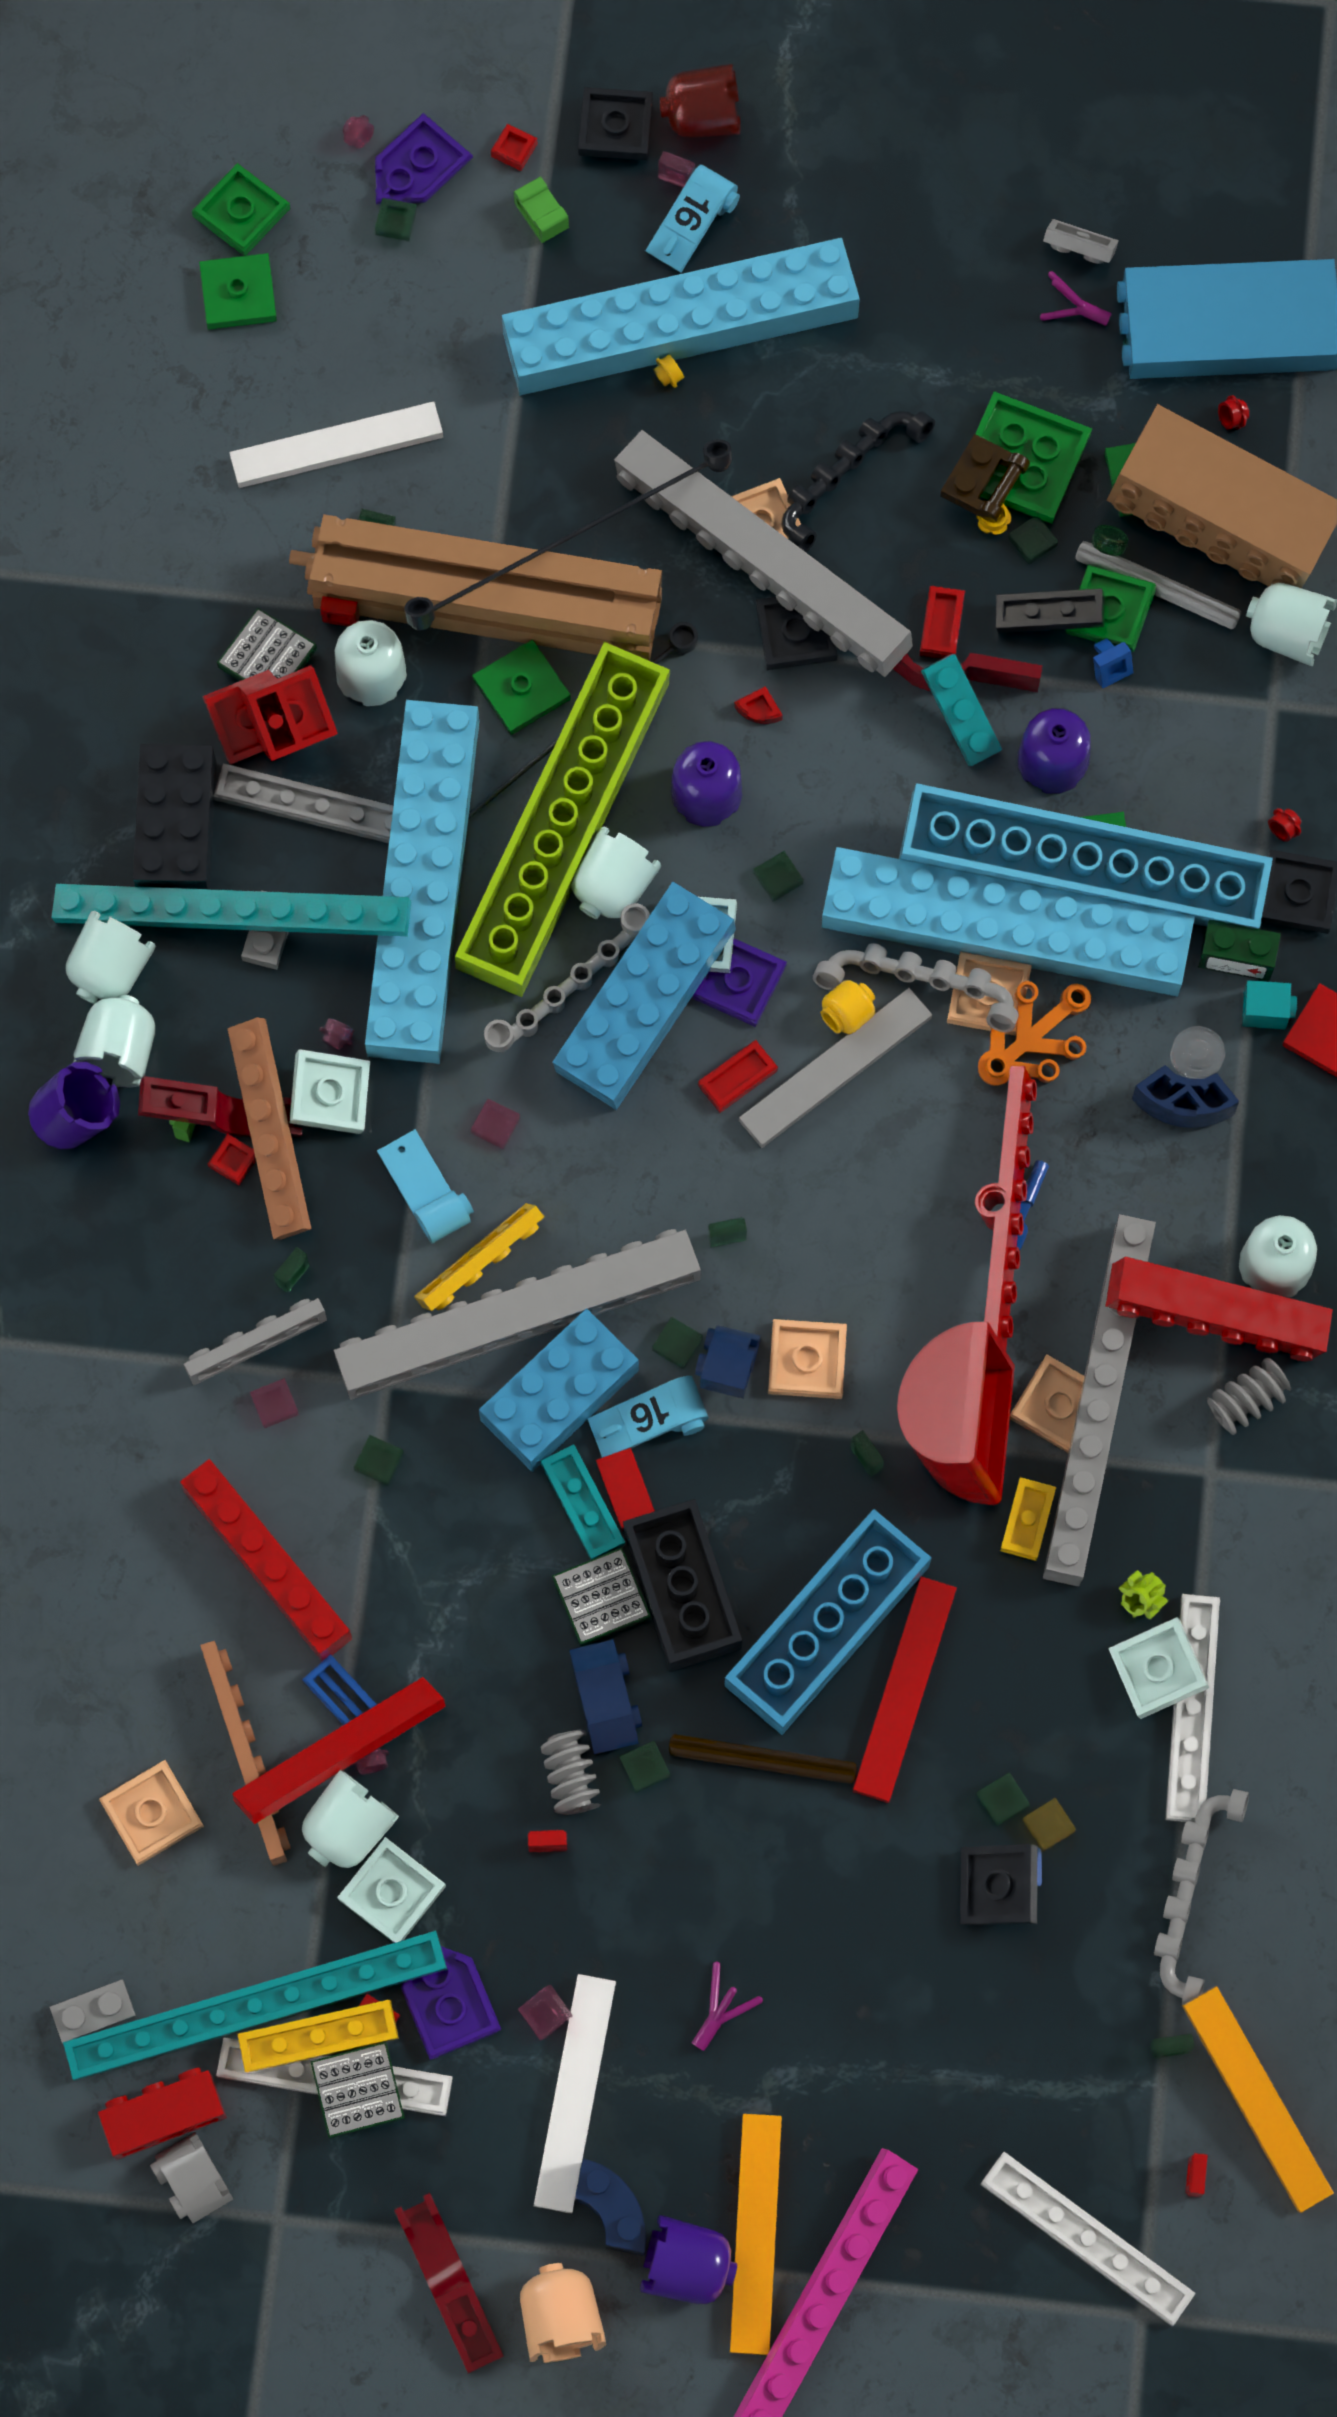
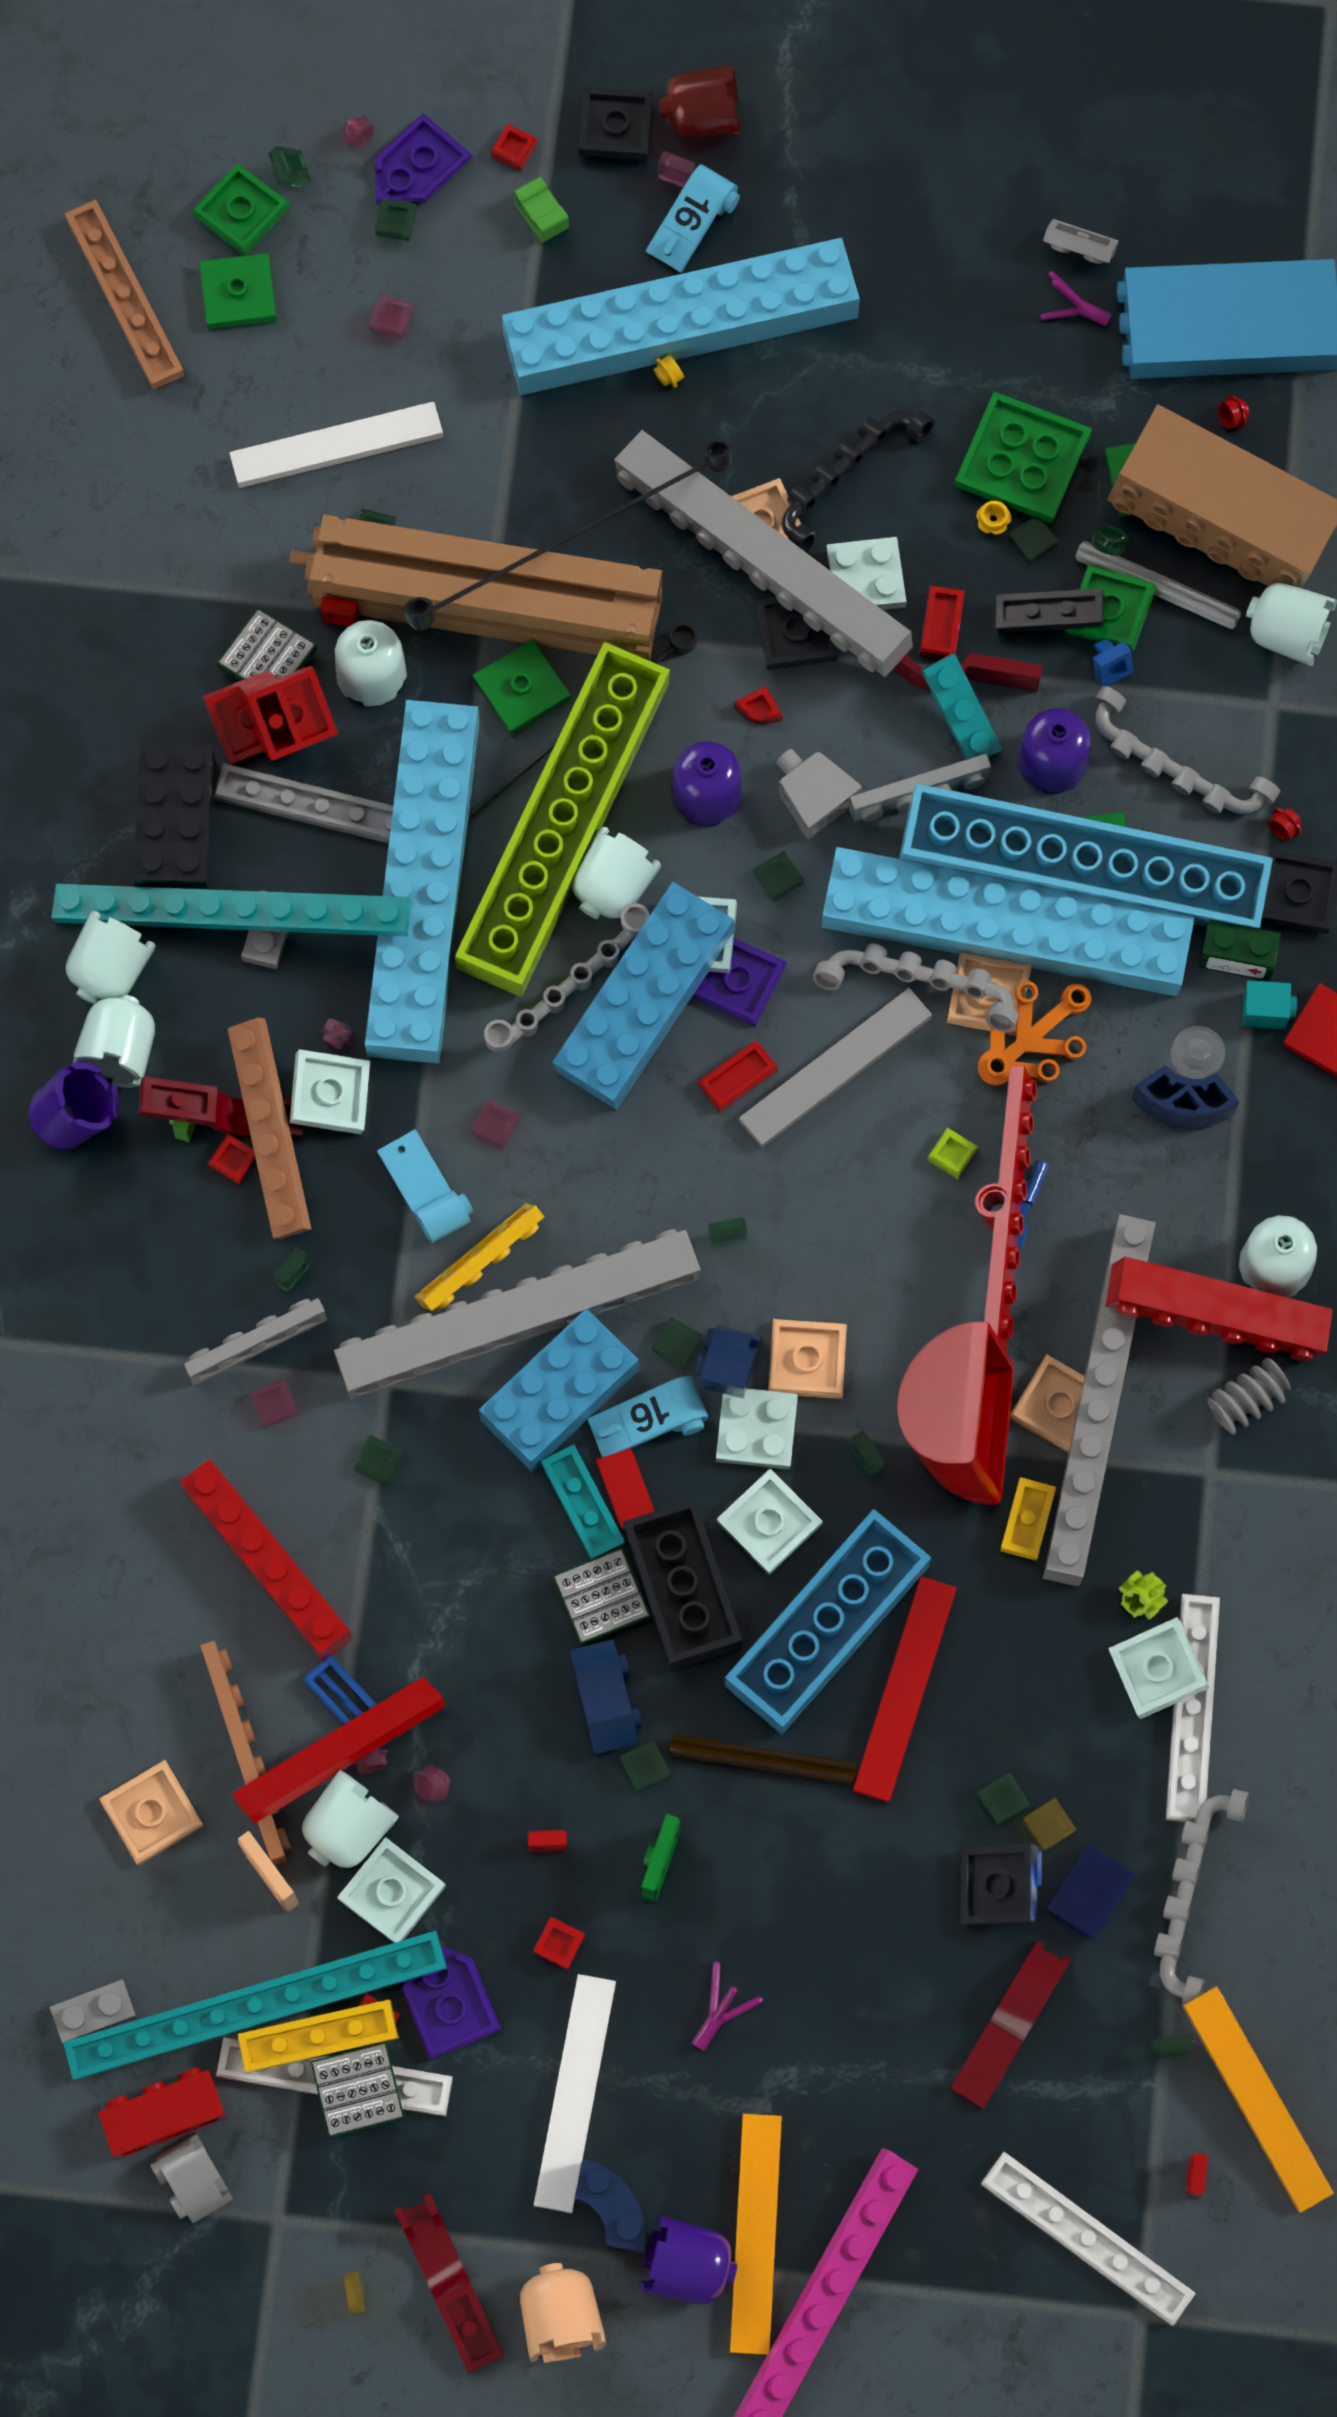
(124, 294): none -> nougat plate
(267, 1871): none -> light nougat tile
(289, 166): none -> clear green plate
(355, 2293): none -> clear yellow tile
(391, 316): none -> clear pink plate
(432, 1784): none -> clear pink plate
(545, 2012): clear pink tile -> none
(559, 1943): none -> red plate
(569, 1773): light grey piece -> none
(659, 1857): none -> green plate
(757, 1429): none -> light aqua plate
(769, 1522): none -> light aqua plate
(814, 790): none -> light grey torso
(848, 1007): yellow head -> none
(870, 569): none -> light aqua plate
(875, 802): none -> light grey plate
(952, 1153): none -> lime tile
(975, 472): dark brown plate -> none
(1009, 2025): none -> dark red piece
(1091, 1892): none -> clear blue plate
(1184, 777): none -> light grey bar

